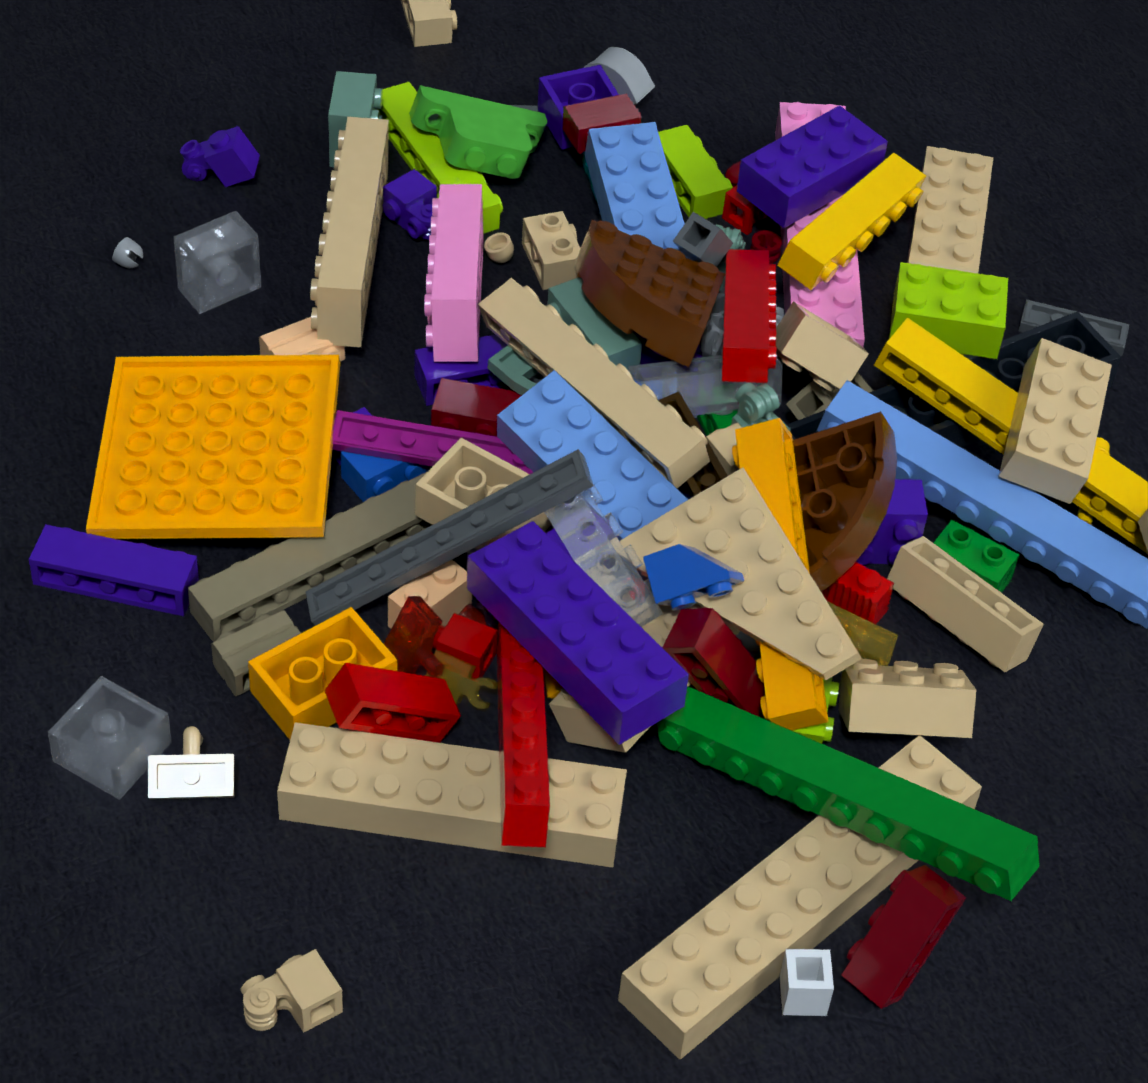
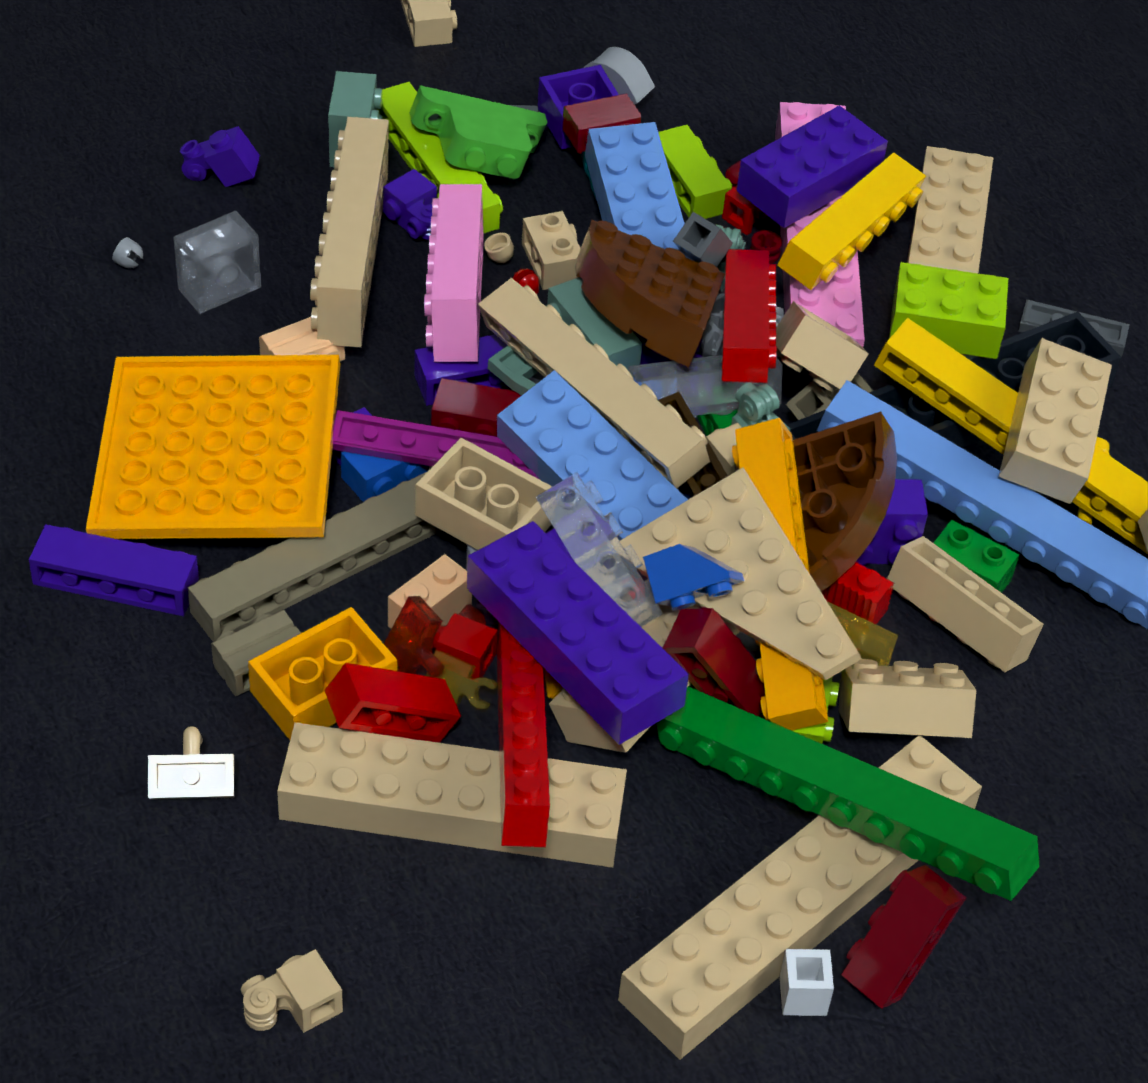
(109, 737): clear brick -> none
(450, 537): dark grey tile -> none
(527, 277): none -> red hinge

